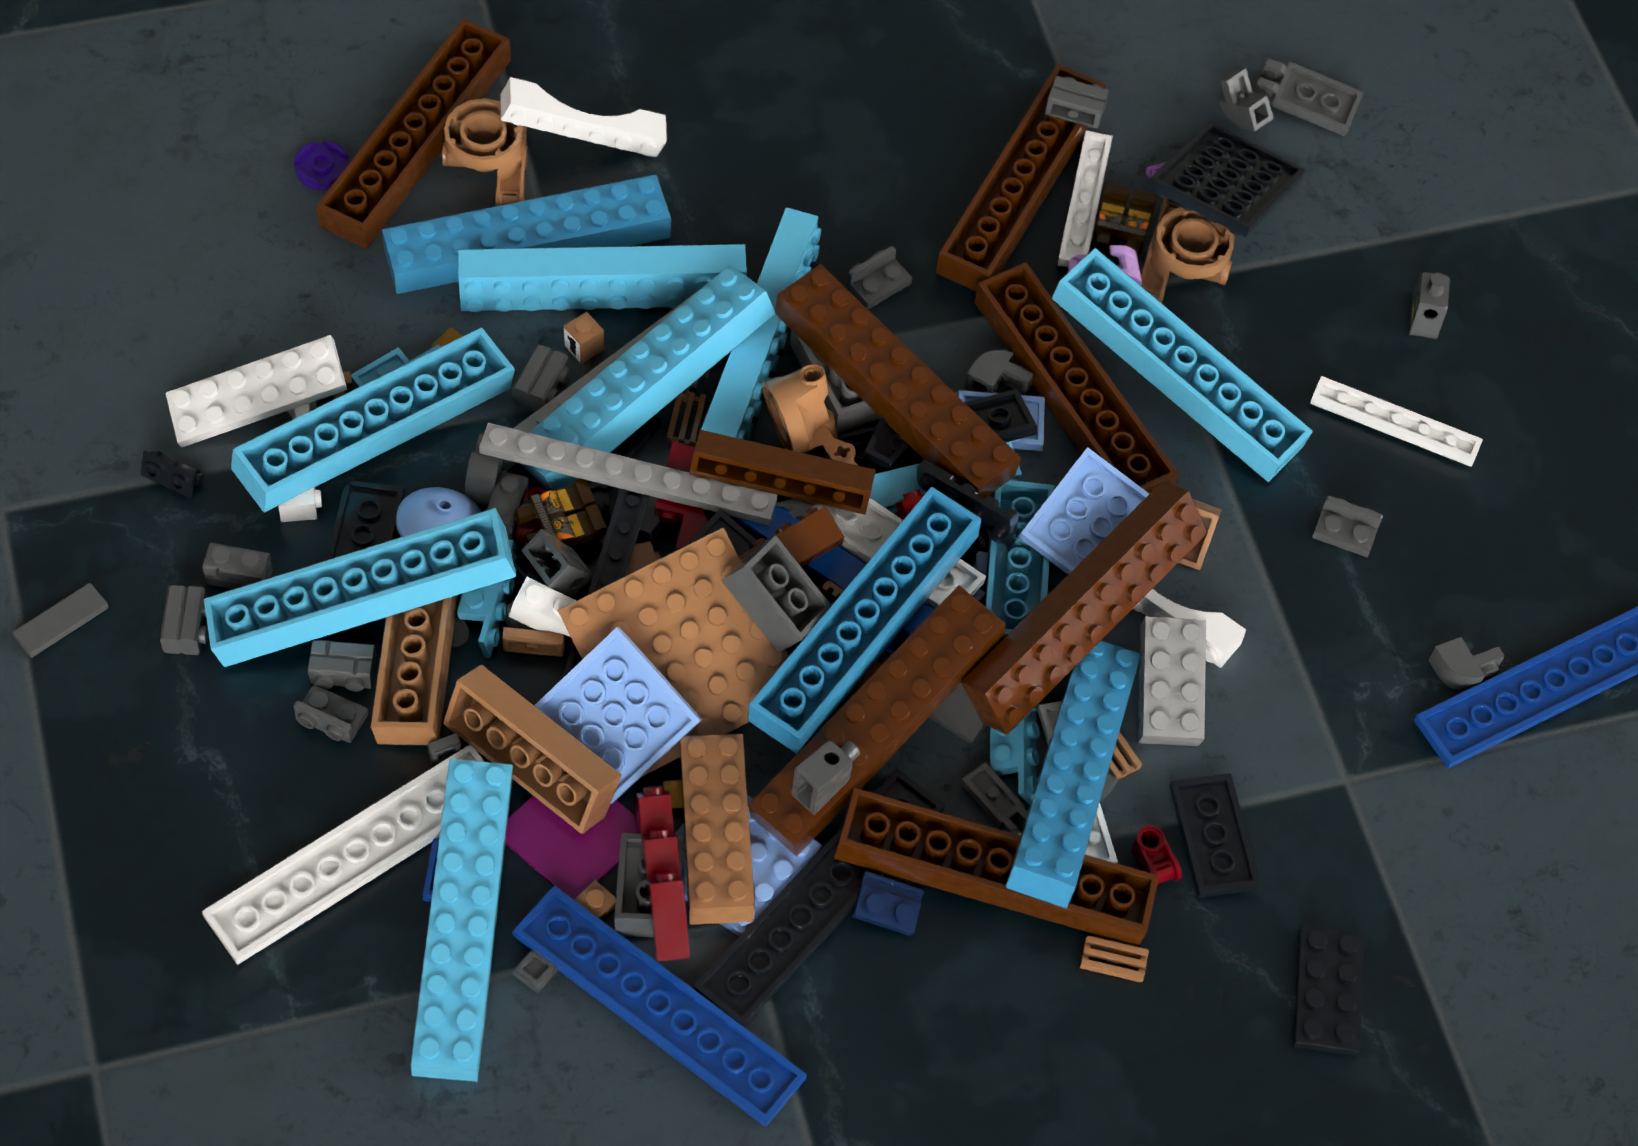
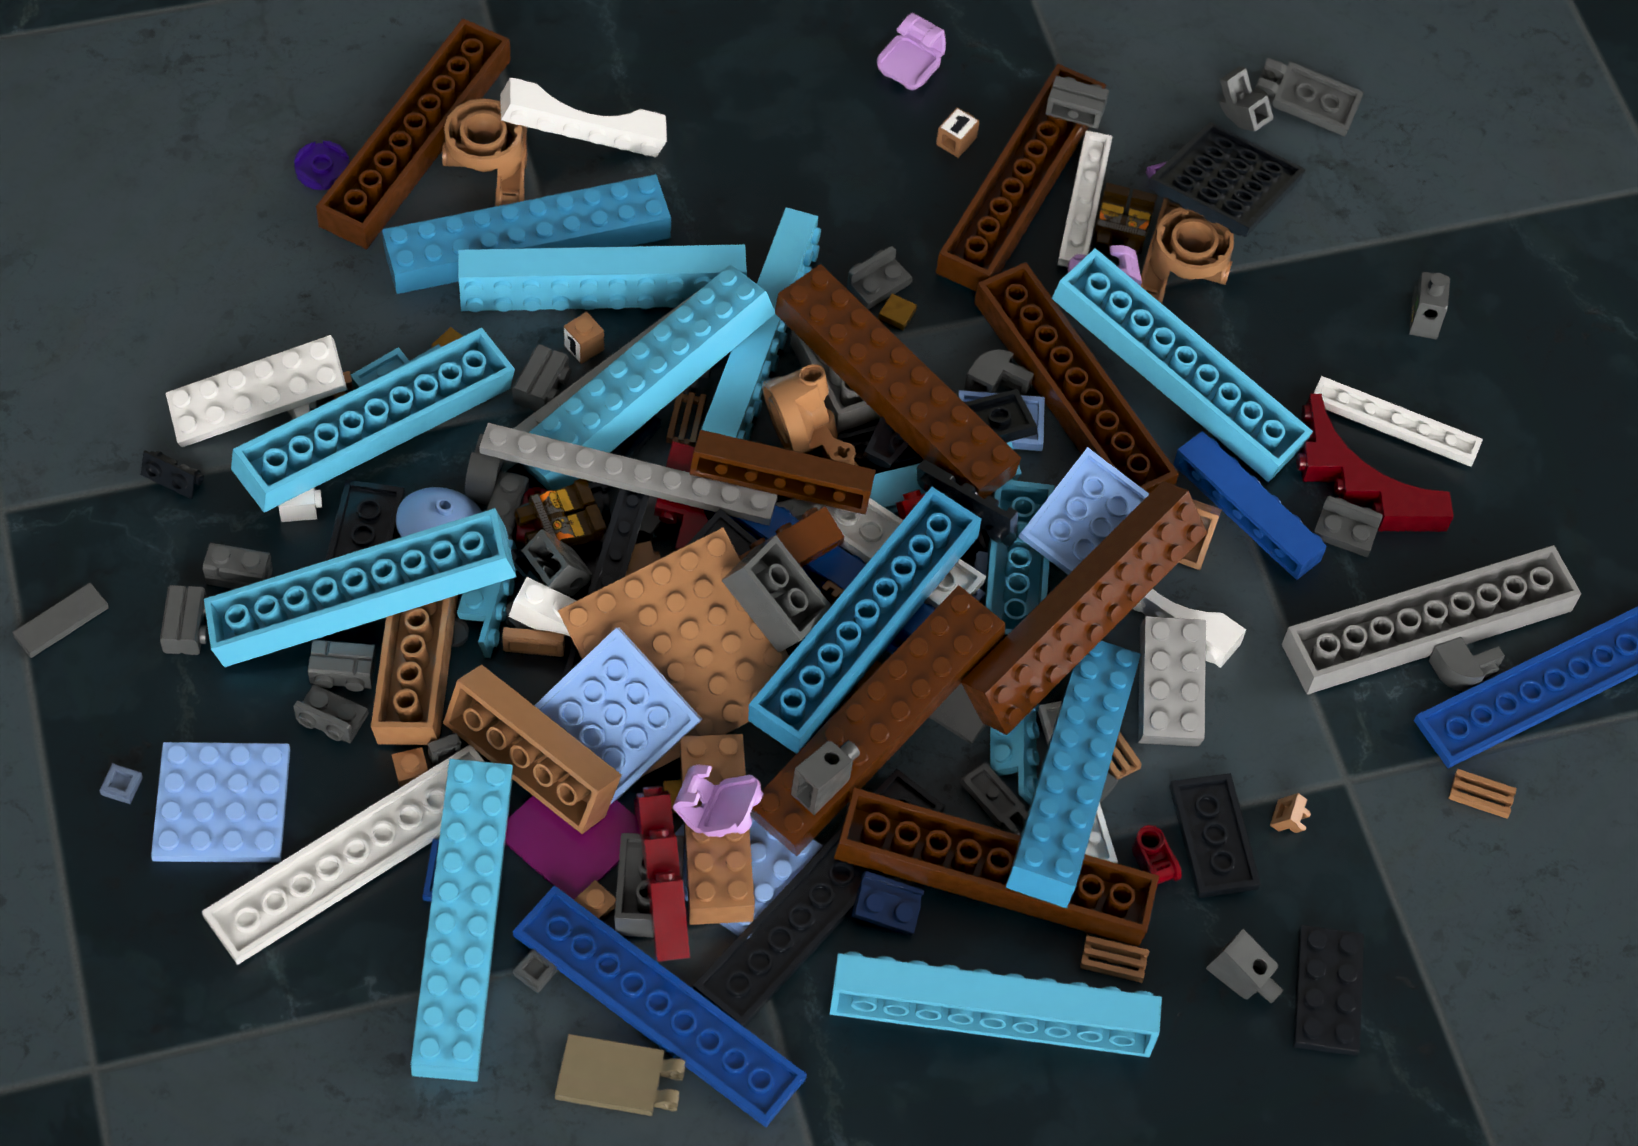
(121, 783): none -> sand blue tile
(221, 802): none -> light blue plate
(409, 765): none -> medium nougat plate
(617, 1076): none -> dark tan tile
(724, 805): none -> lavender piece
(897, 312): none -> pearl gold tile
(914, 54): none -> lavender piece
(957, 132): none -> brick
(995, 1004): none -> medium azure brick
(1246, 968): none -> dark grey torso
(1250, 505): none -> blue brick
(1289, 813): none -> medium nougat tile
(1330, 460): none -> dark red arch
(1417, 620): none -> light grey brick
(1484, 789): none -> medium nougat tile

